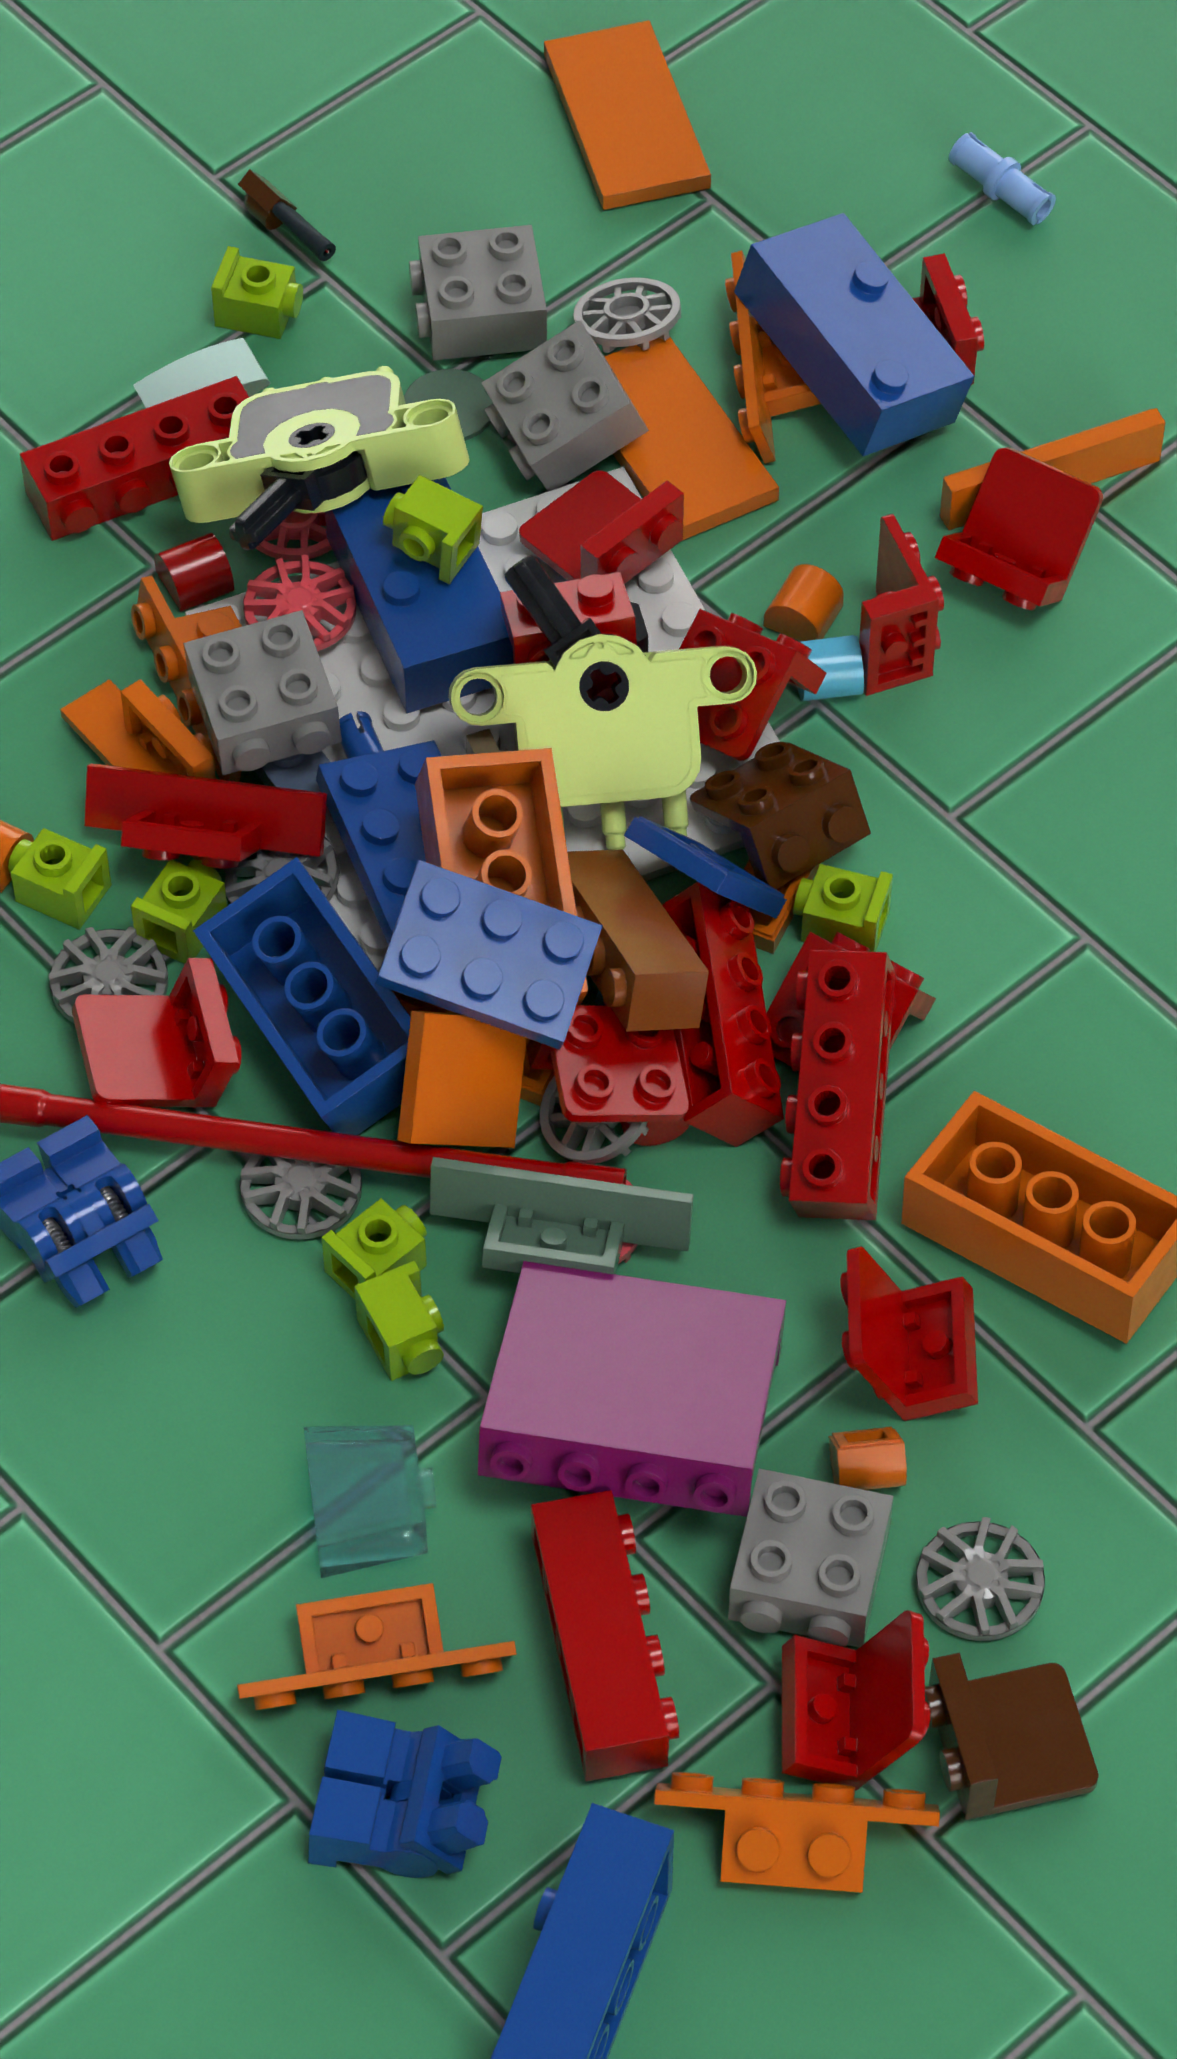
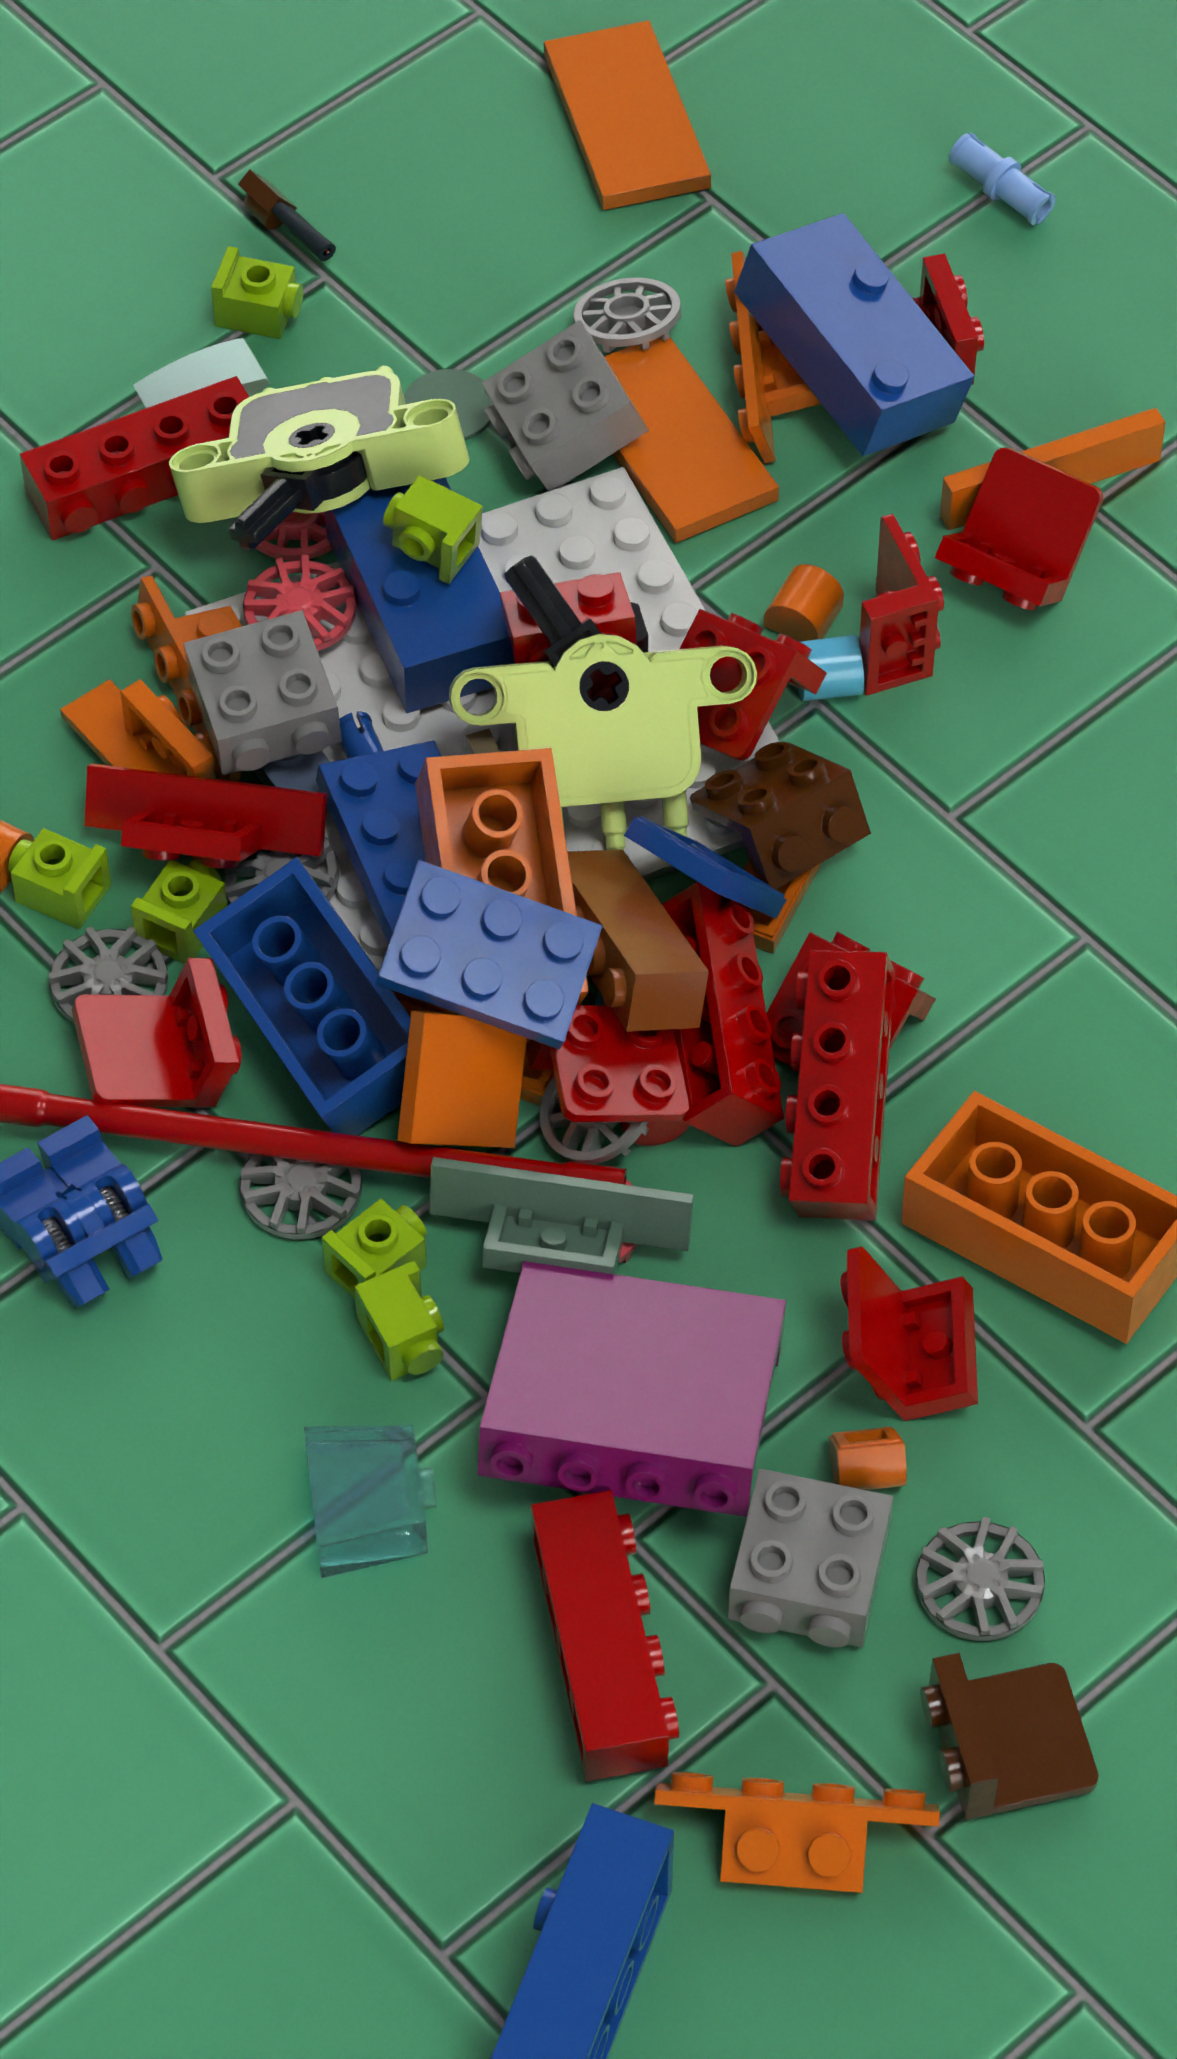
(195, 571): red brick -> none
(369, 1638): orange bracket -> none
(431, 1802): blue hips -> none
(479, 292): light grey brick -> none
(605, 528): red bracket -> none
(844, 903): lime brick -> none
(852, 1708): red bracket -> none

